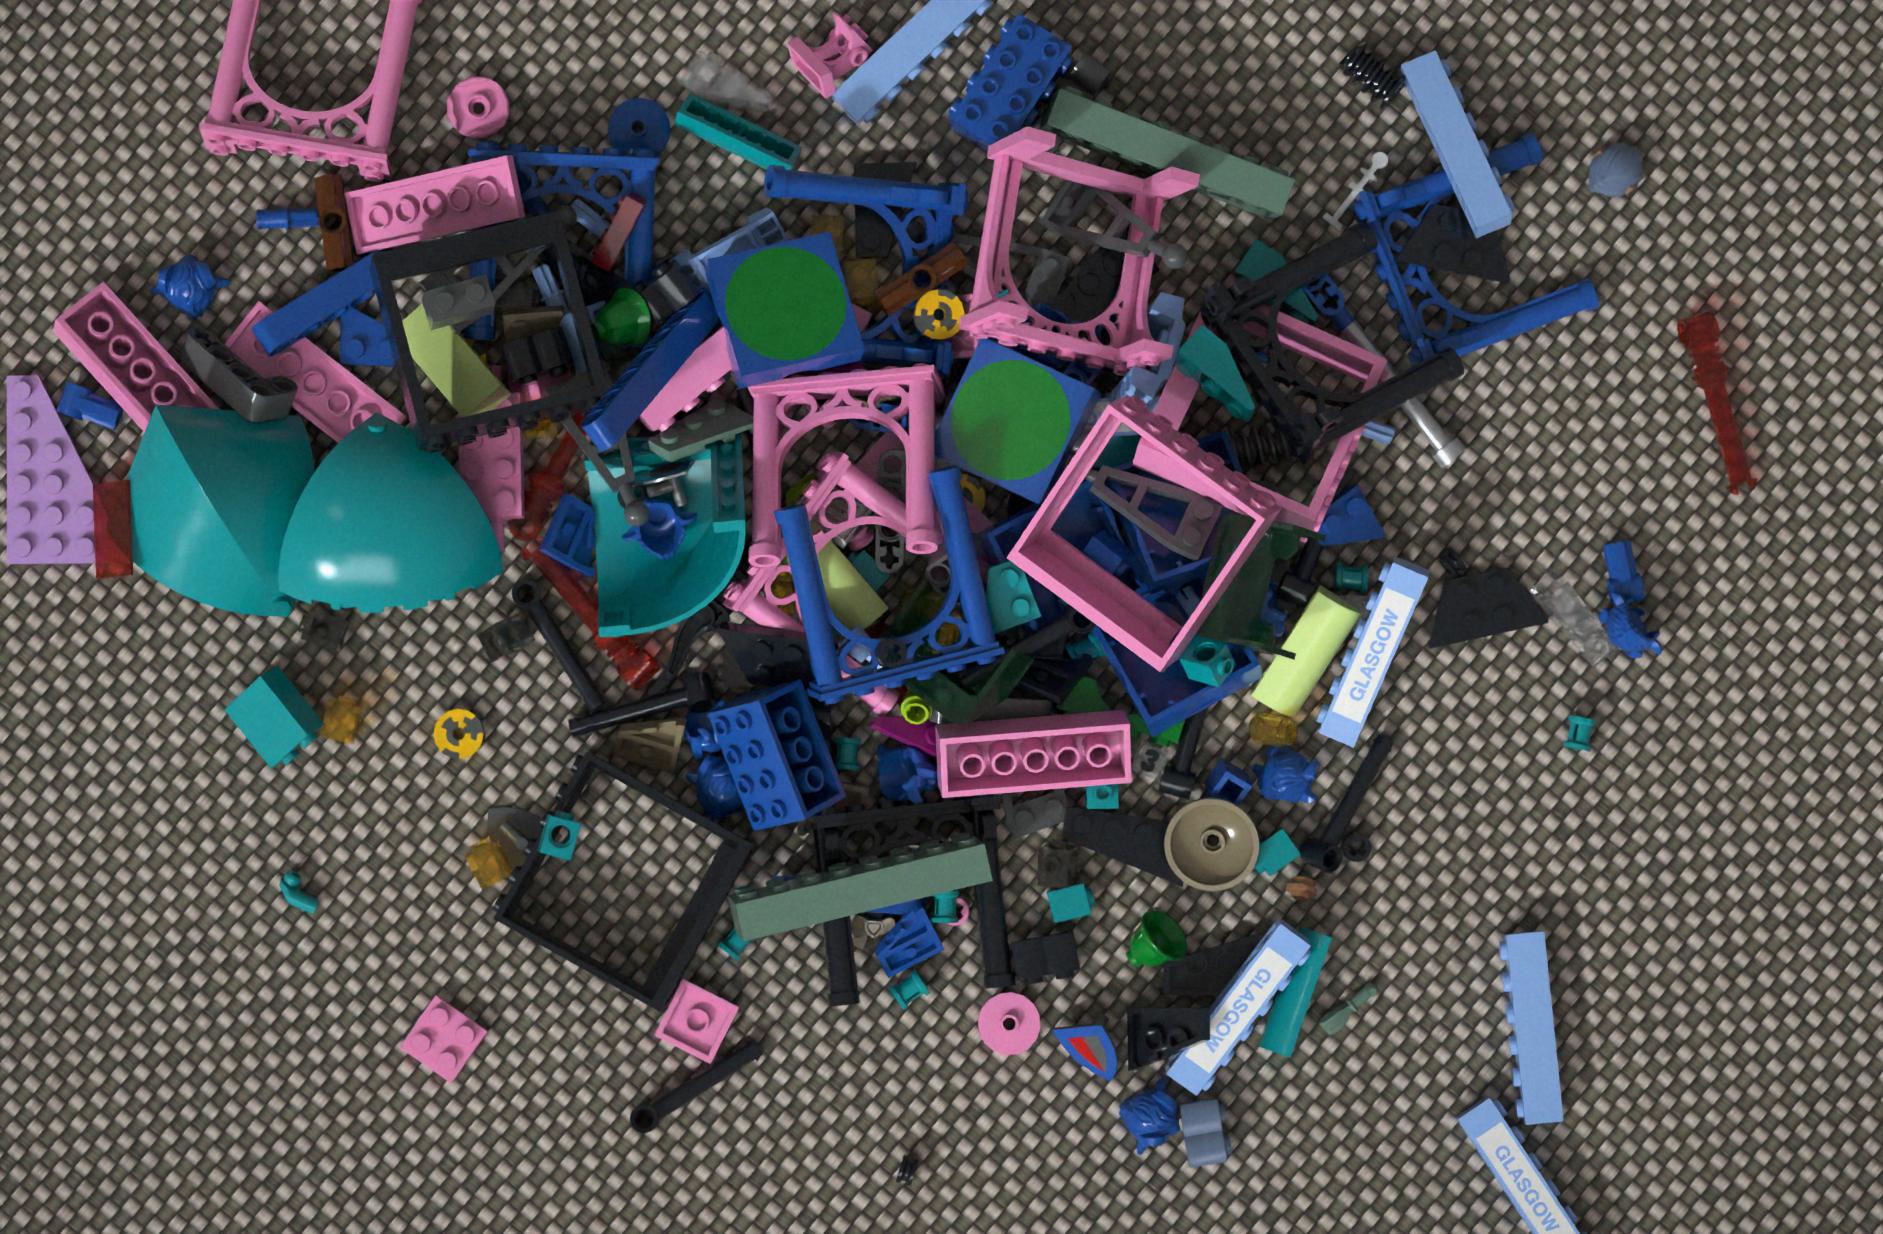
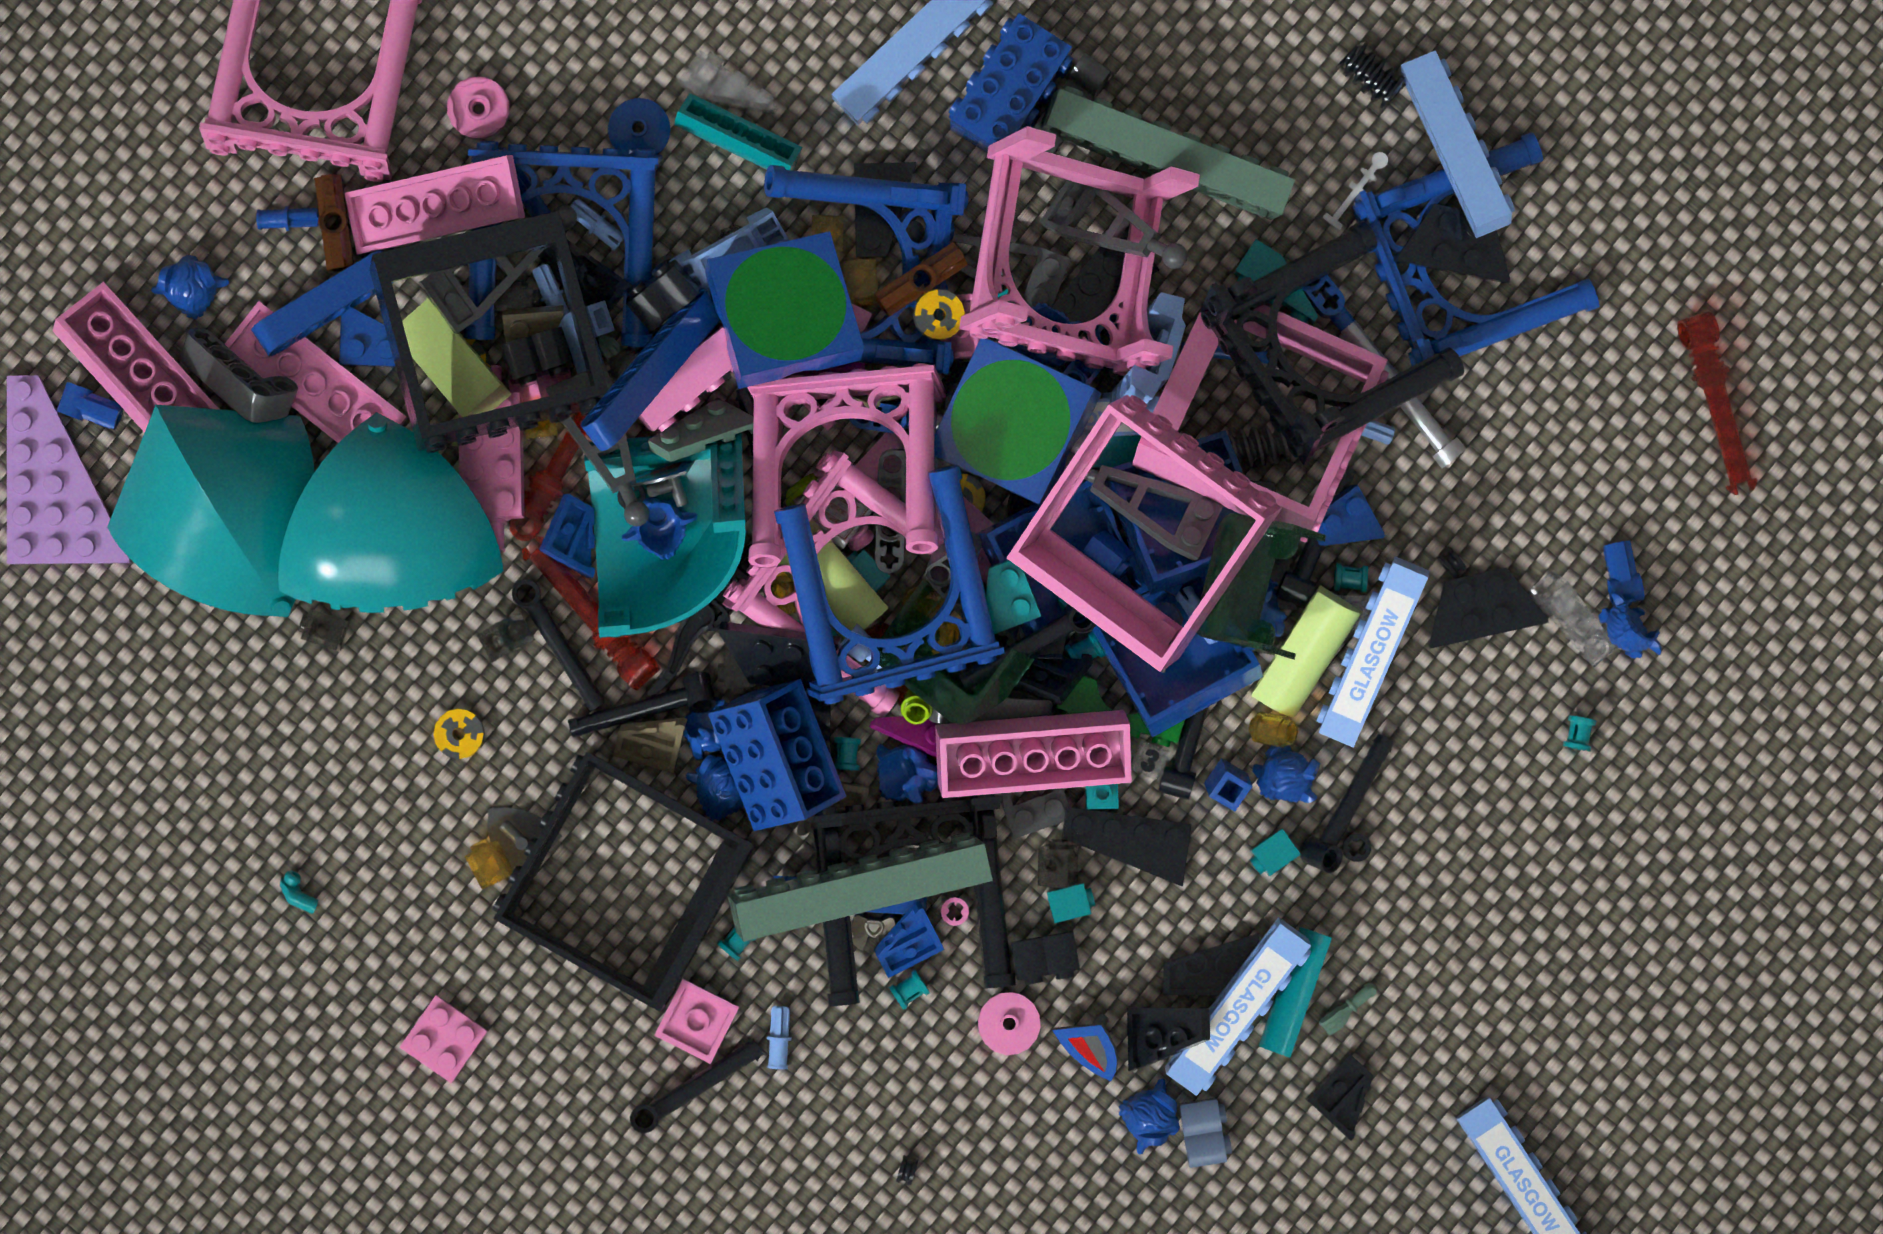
(112, 529): clear red piece -> none
(275, 718): teal brick -> none
(341, 720): clear yellow brick -> none
(458, 302): dark grey brick -> none
(561, 850): teal brick -> none
(619, 231): dark red piece -> none
(623, 319): green hat -> none
(779, 1037): none -> light blue axle
(816, 62): bright pink tile -> none
(881, 655): black bush -> none
(945, 907): teal bush -> none
(1156, 941): green hat -> none
(1207, 661): teal brick -> none
(1209, 864): dark tan dish -> none
(1212, 366): teal slope -> none
(1301, 888): medium nougat plate -> none
(1342, 1094): none -> black wing
(1532, 1027): light blue brick -> none
(1615, 170): sand blue hair -> none

